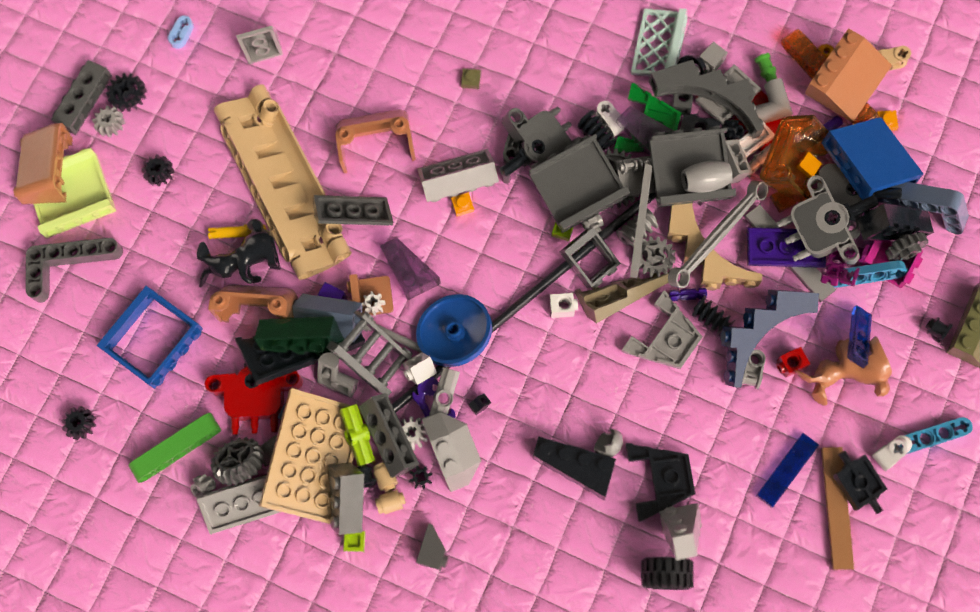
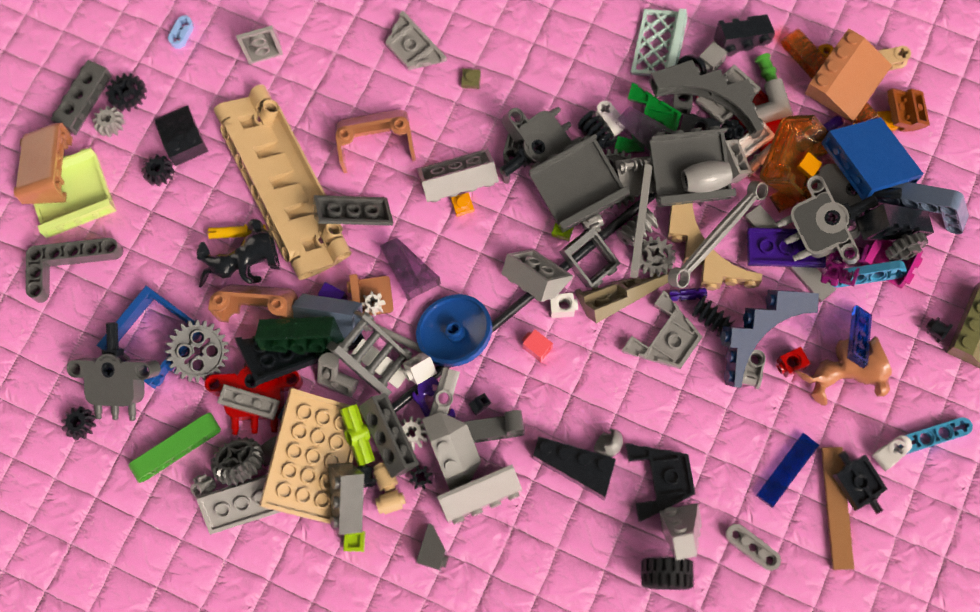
(113, 377): none -> dark grey piece
(181, 136): none -> black slope
(184, 338): none -> gear
(248, 402): none -> light grey tile
(396, 380): none -> white tile
(413, 45): none -> light grey wing
(480, 494): none -> slope
(497, 428): none -> dark grey beam
(535, 274): none -> light grey slope
(537, 345): none -> coral brick
(744, 34): none -> black wedge
(762, 549): none -> light grey plate
(908, 109): none -> dark orange brick

